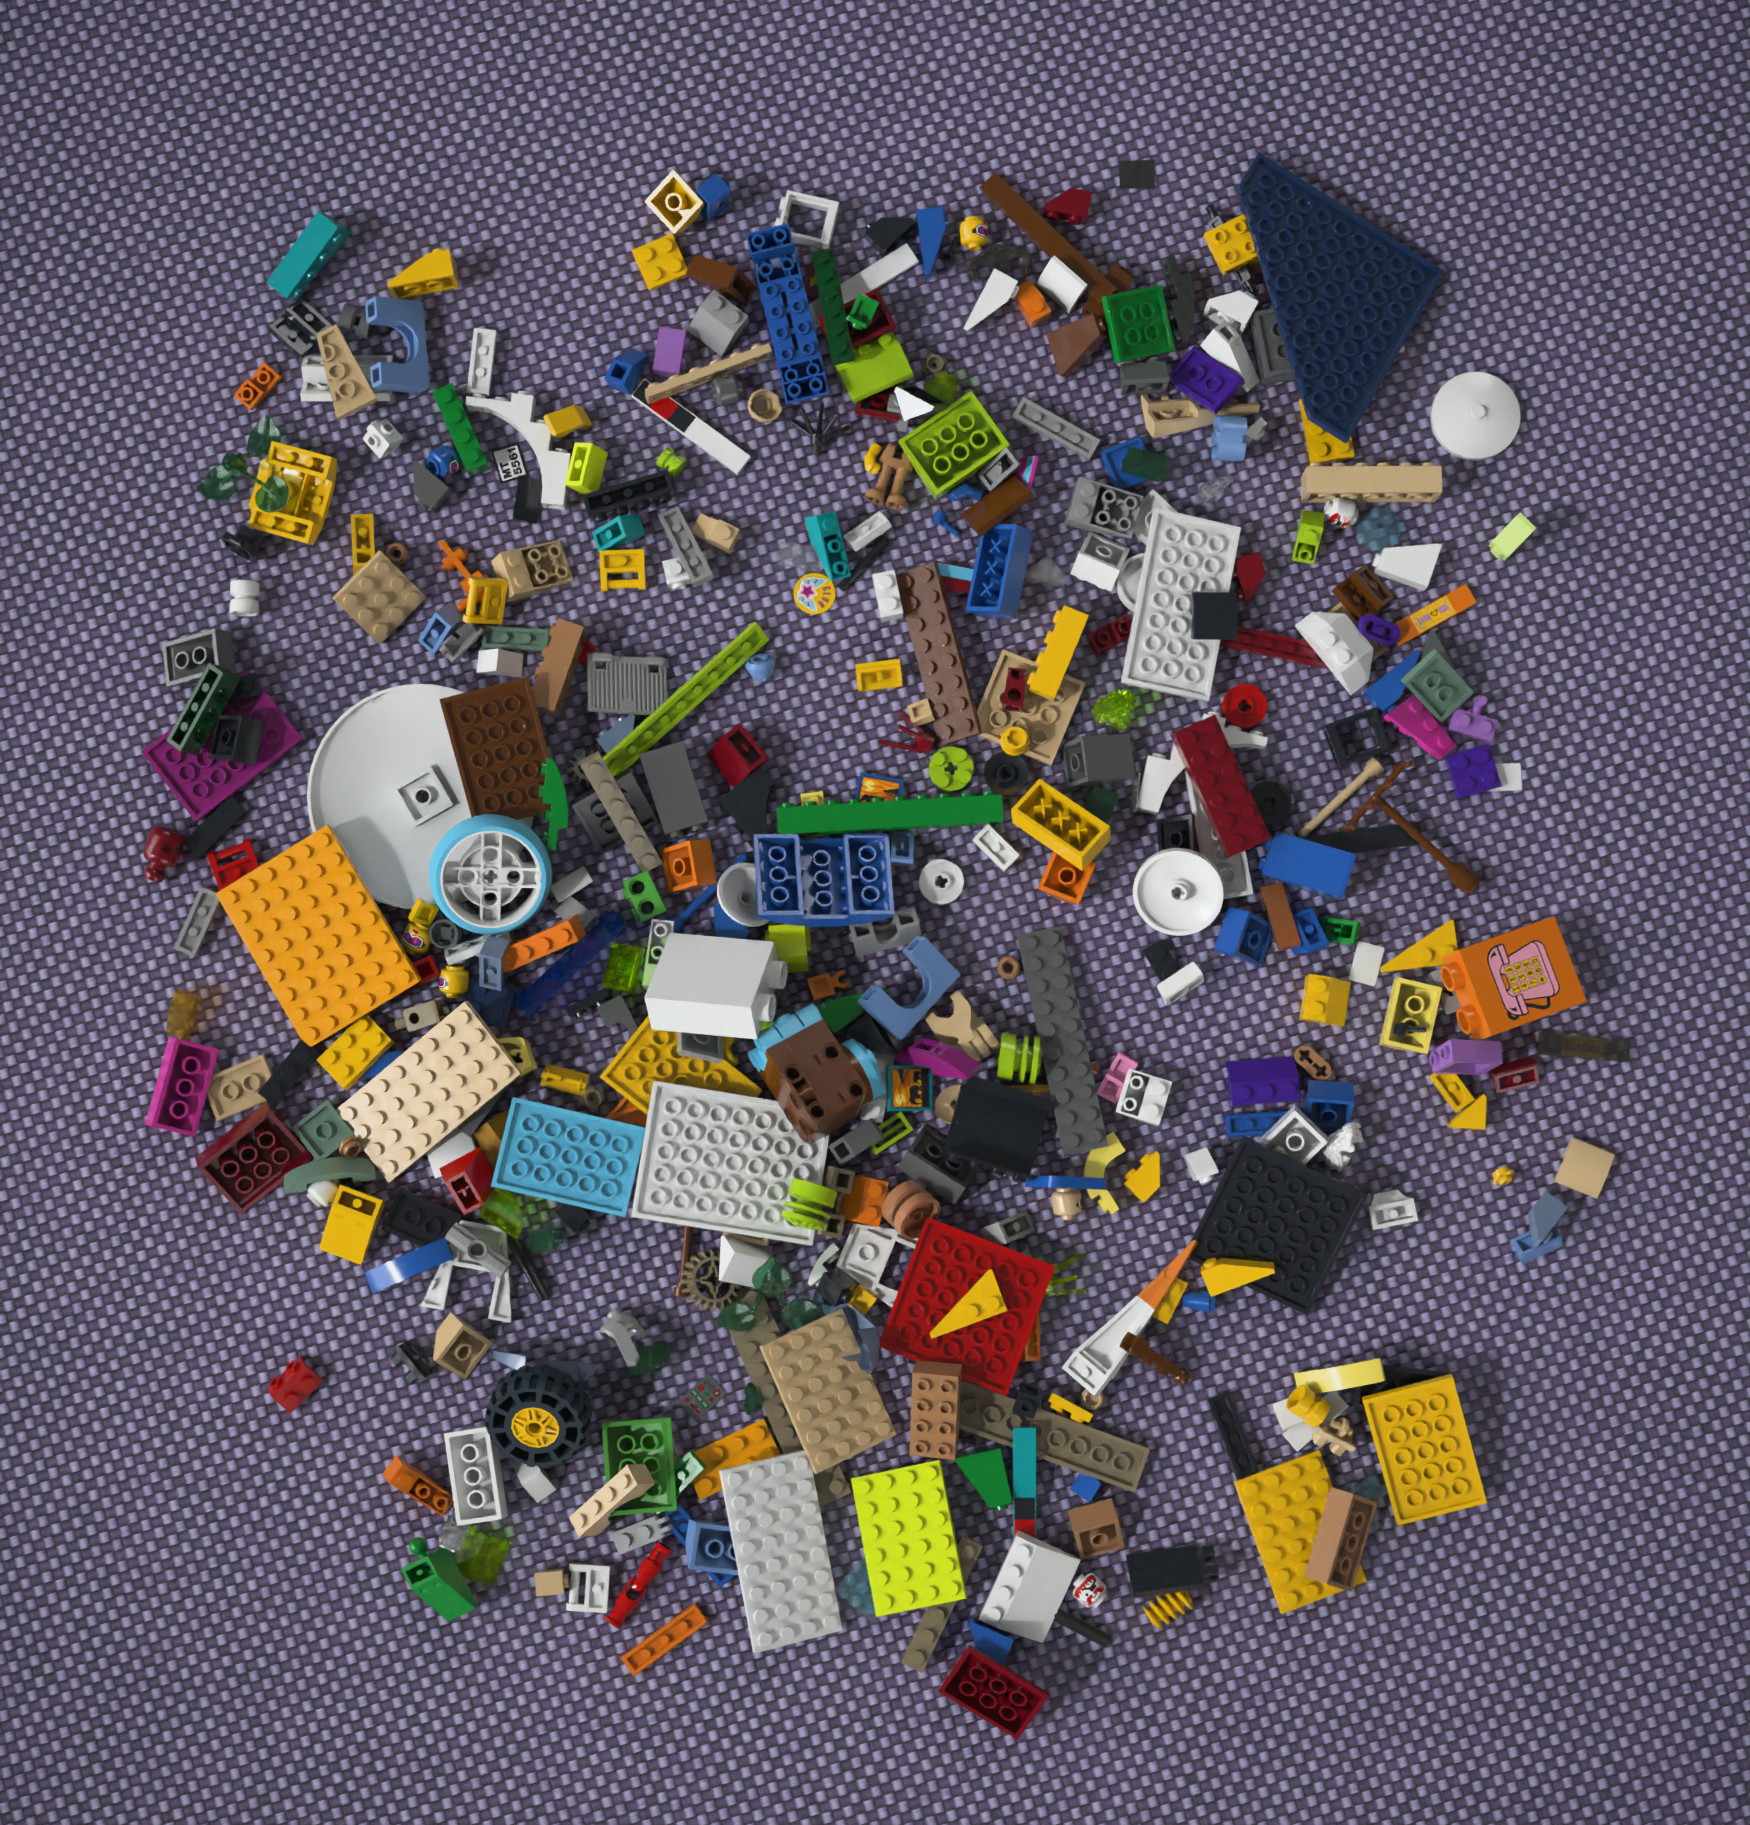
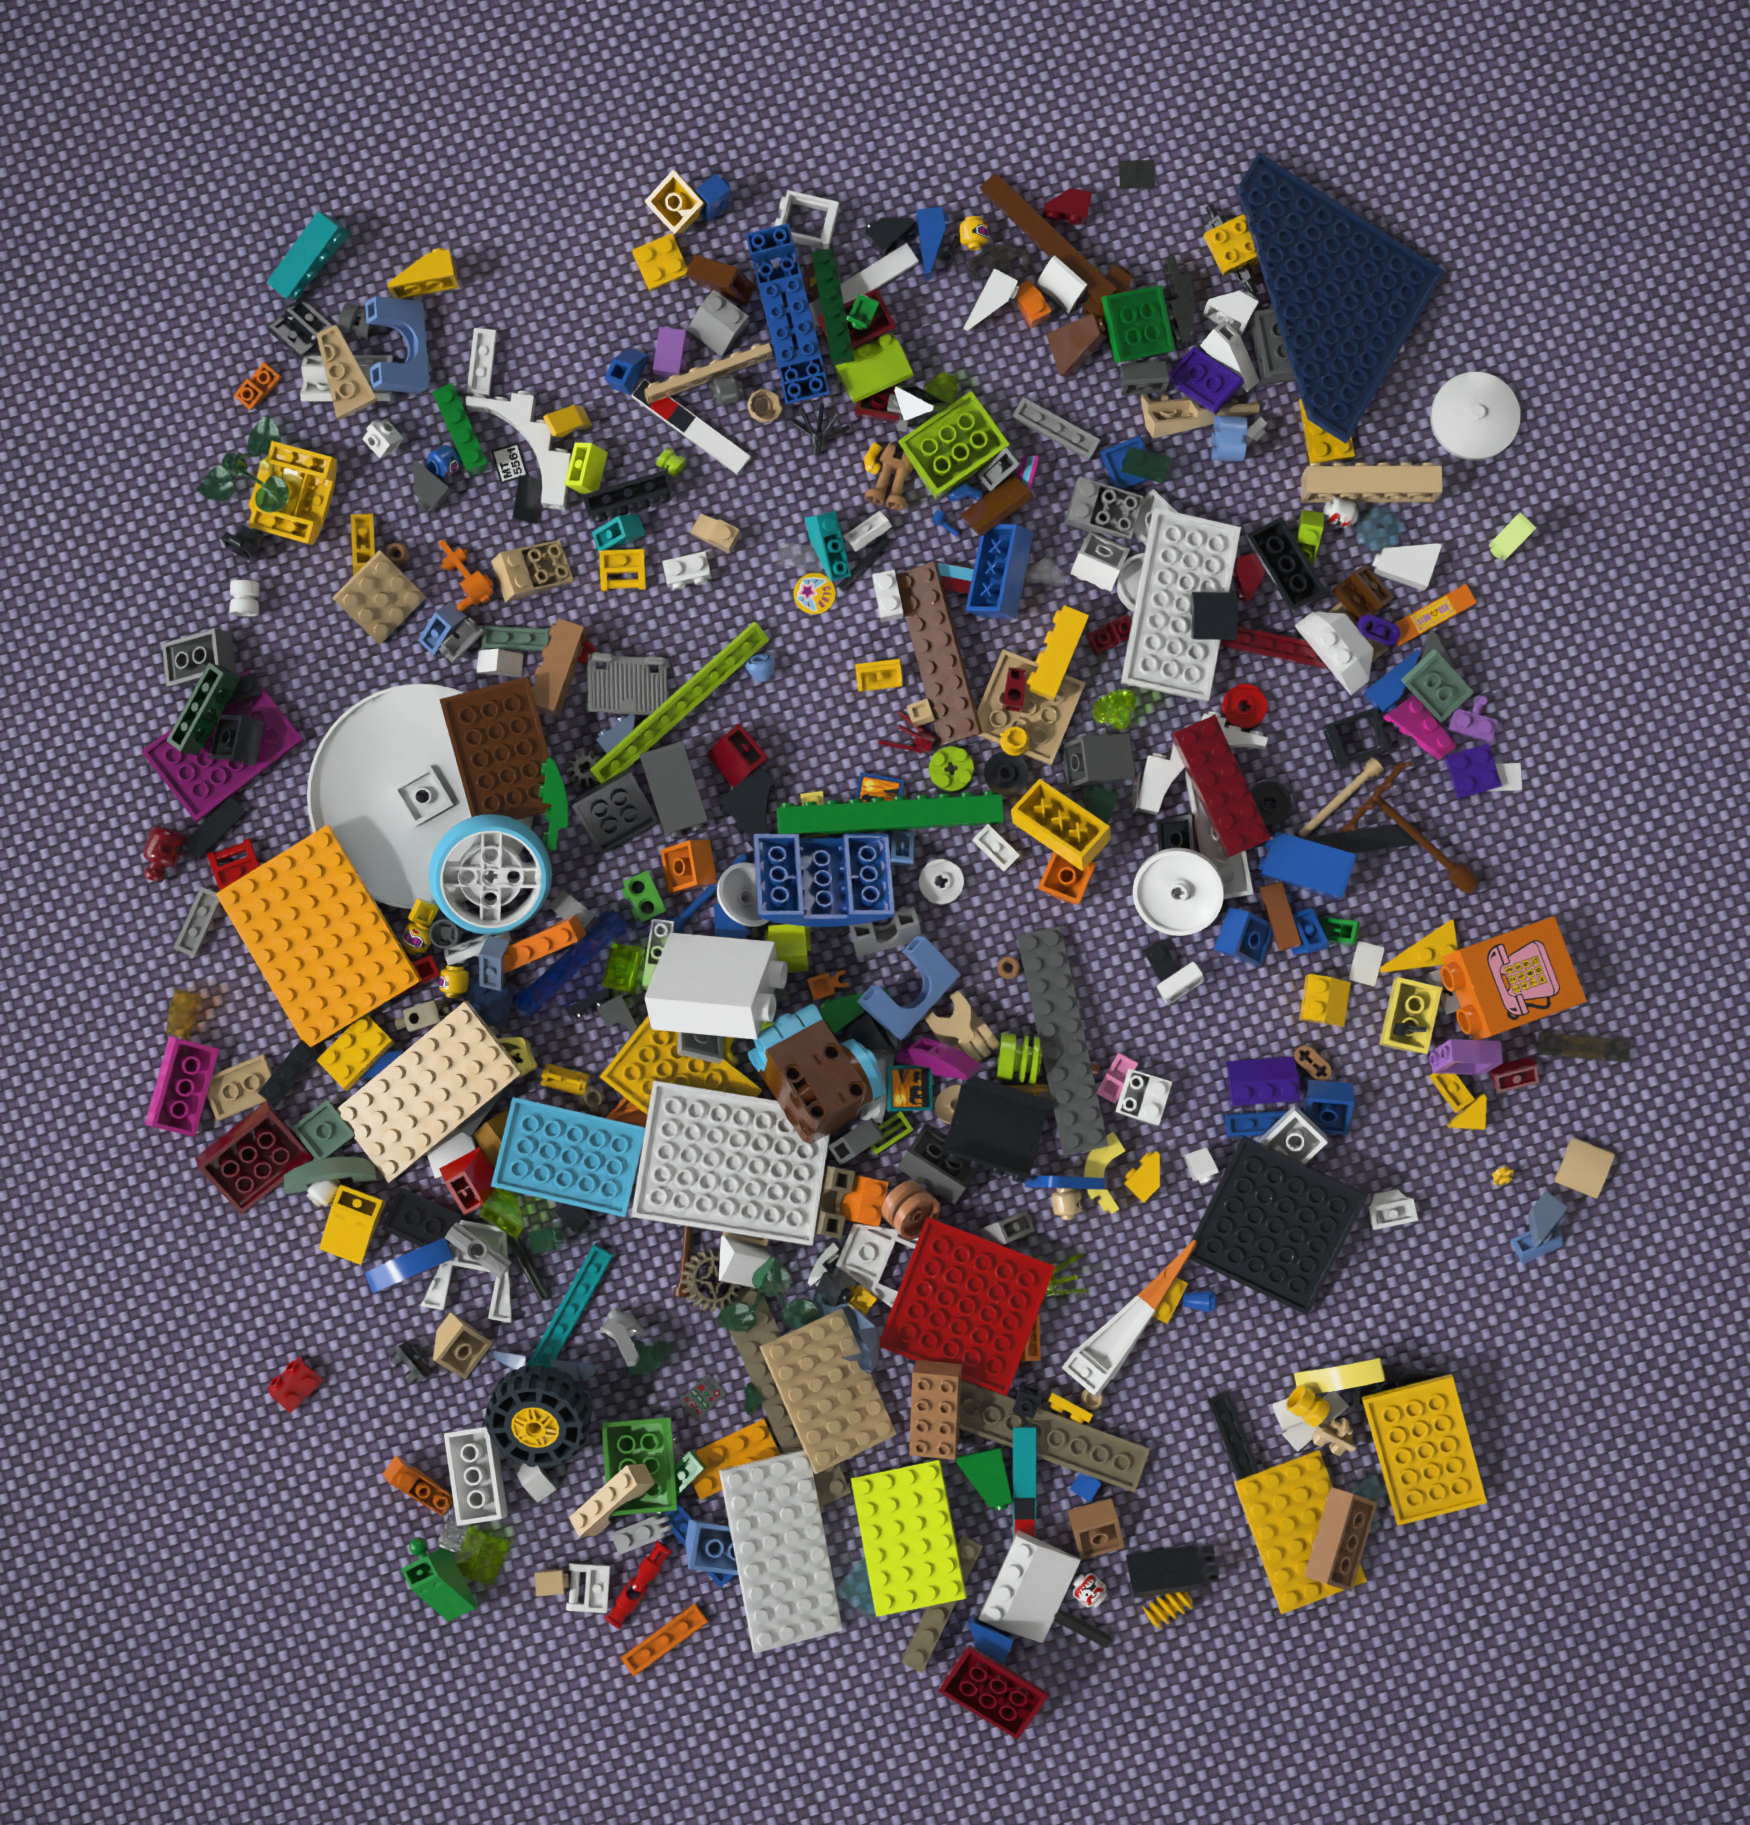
(350, 1147): medium nougat plate -> none
(492, 600): yellow plate -> none
(571, 884): white sticker -> none
(571, 1307): none -> teal tile
(620, 812): dark tan plate -> none
(686, 547): light grey plate -> none
(809, 1204): lime wheel -> none
(931, 359): dark tan plate -> none
(978, 1304): yellow wing -> none
(1140, 1348): reddish brown plate -> none
(1213, 489): clear plant -> none
(1231, 1273): yellow slope -> none
(1286, 565): none -> black slope
(1340, 1145): white hair -> none

